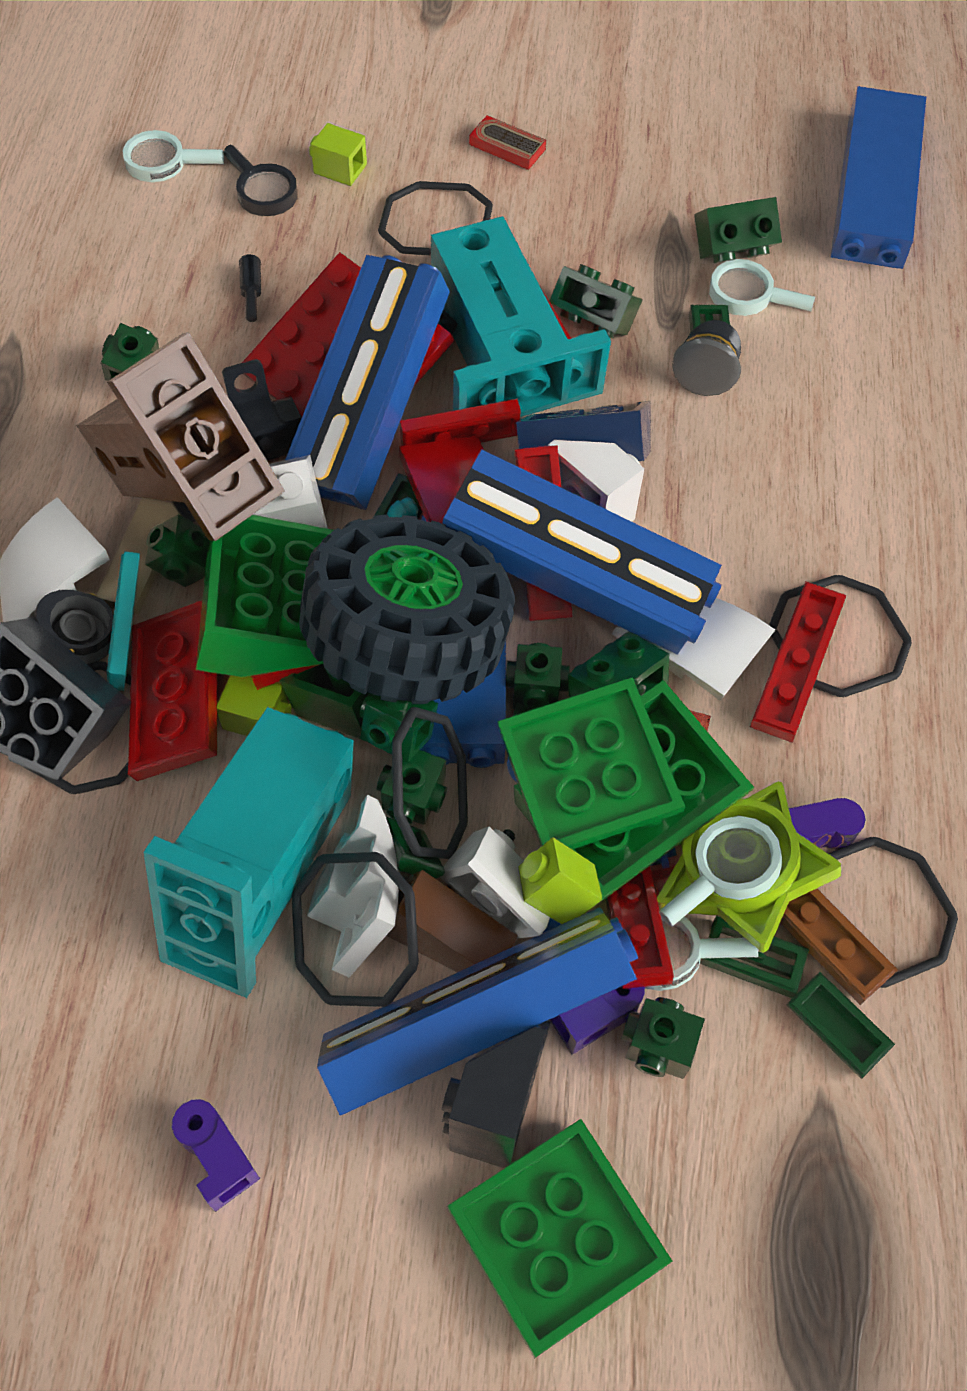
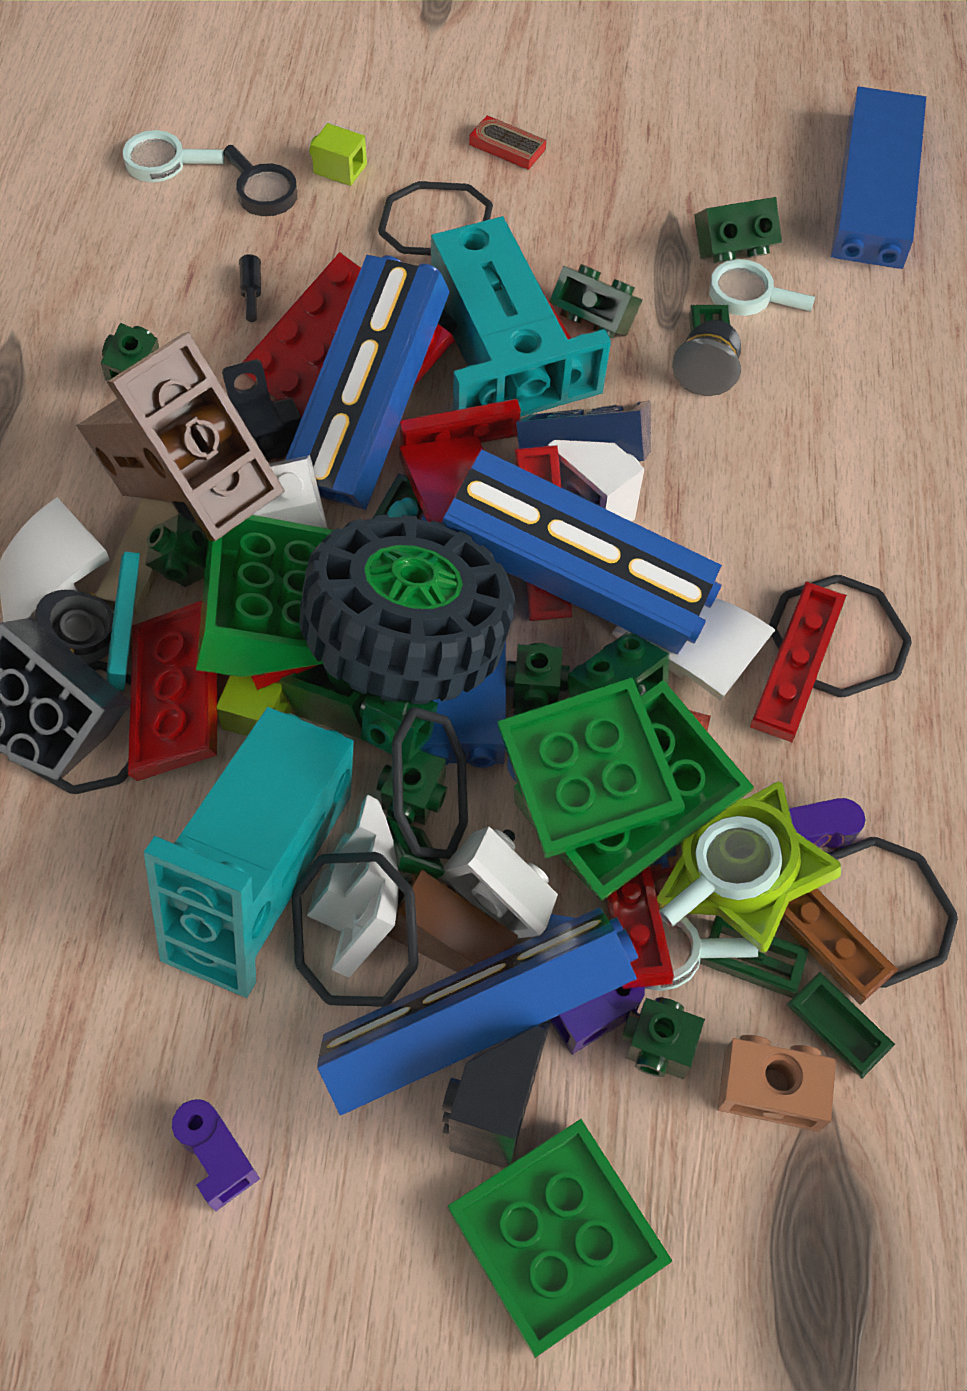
(559, 882): lime brick -> none
(748, 1094): none -> nougat brick

